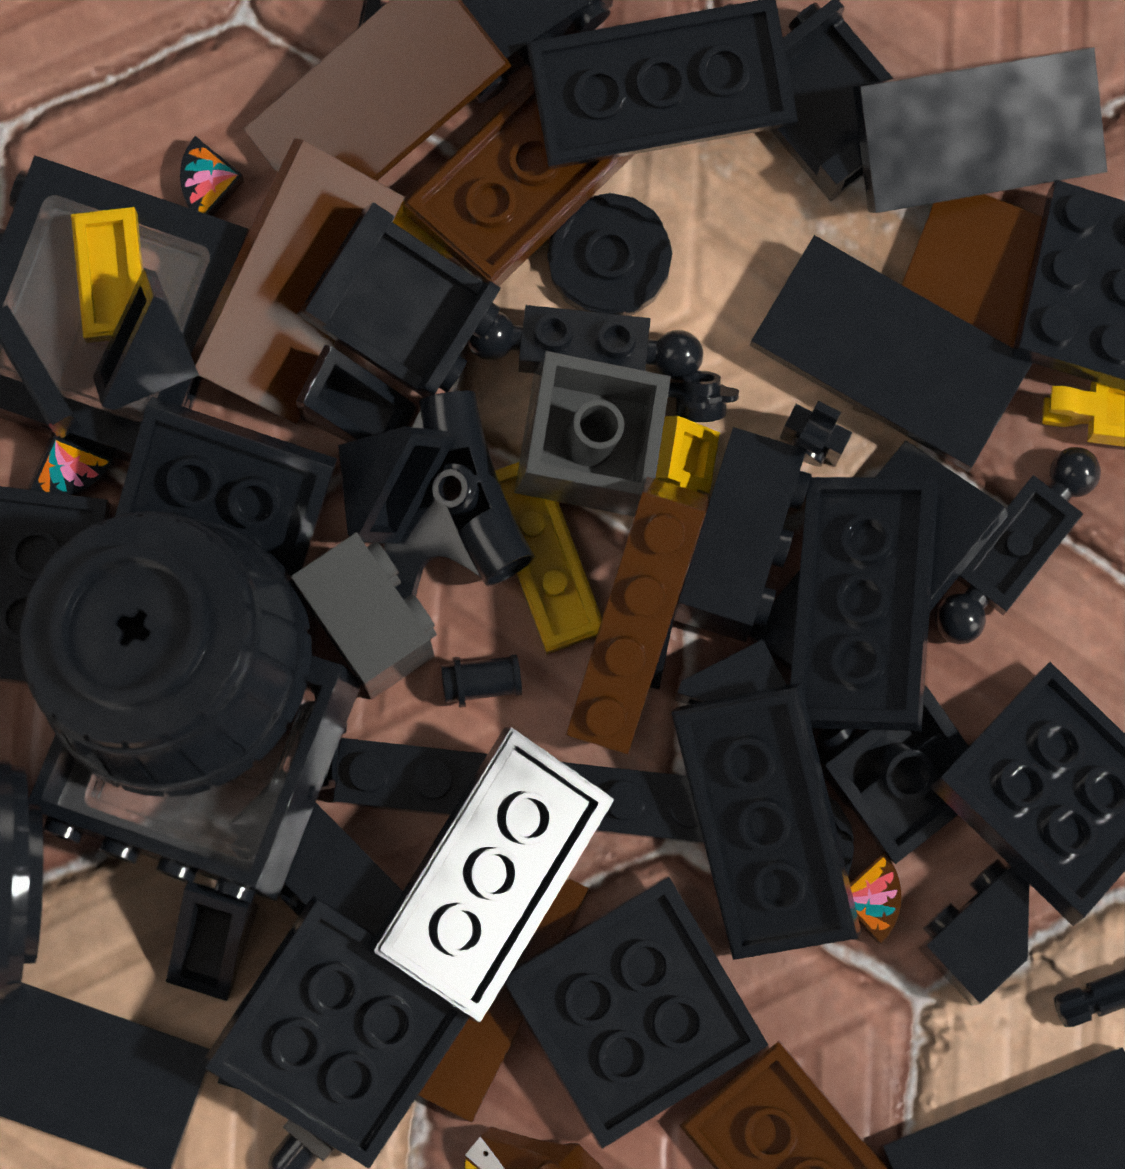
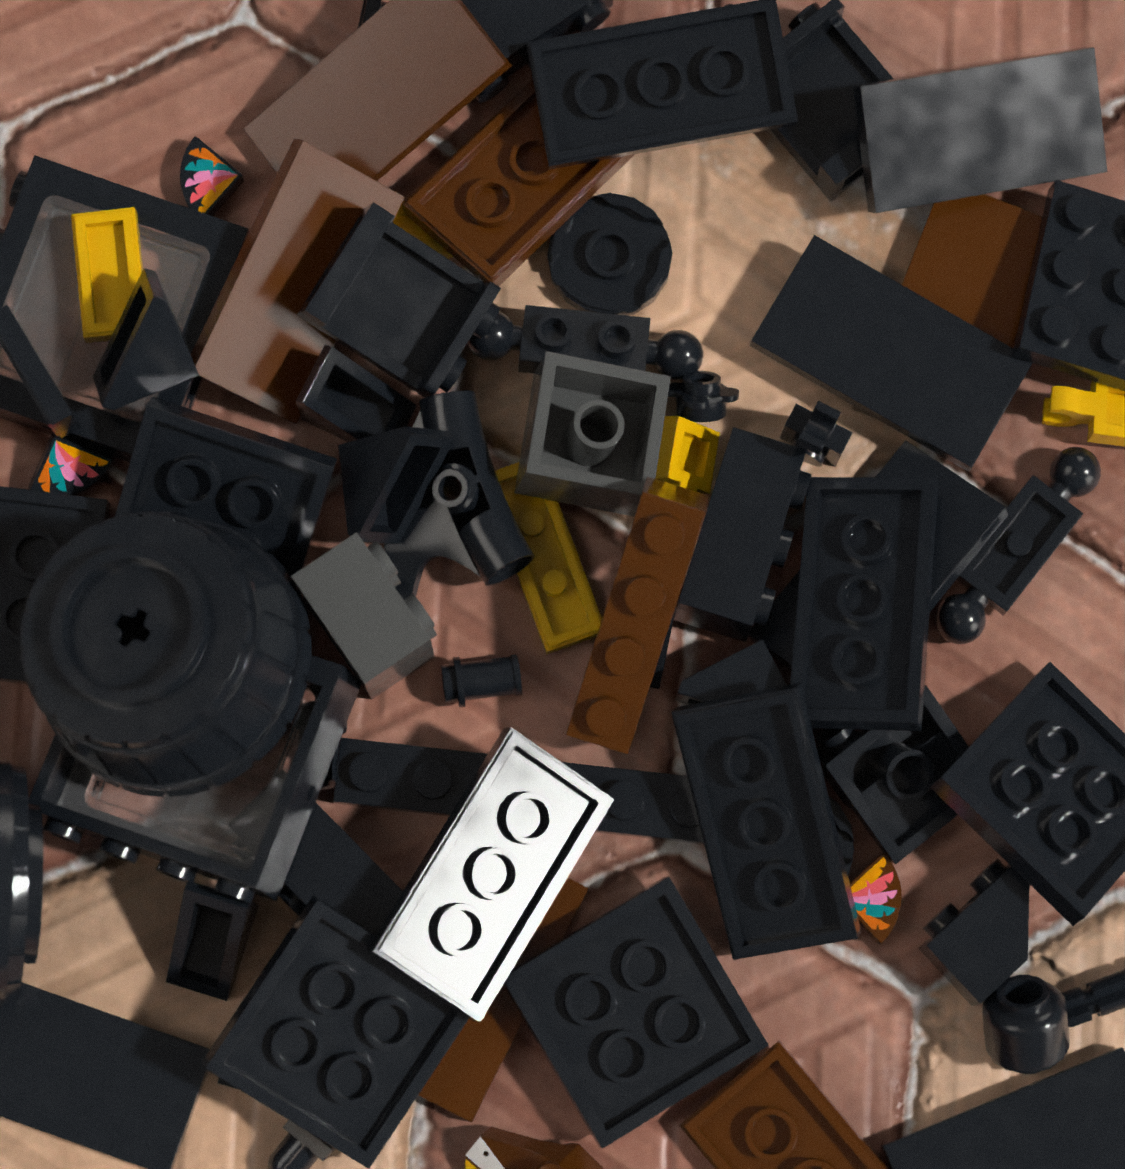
(1026, 1025): none -> black head

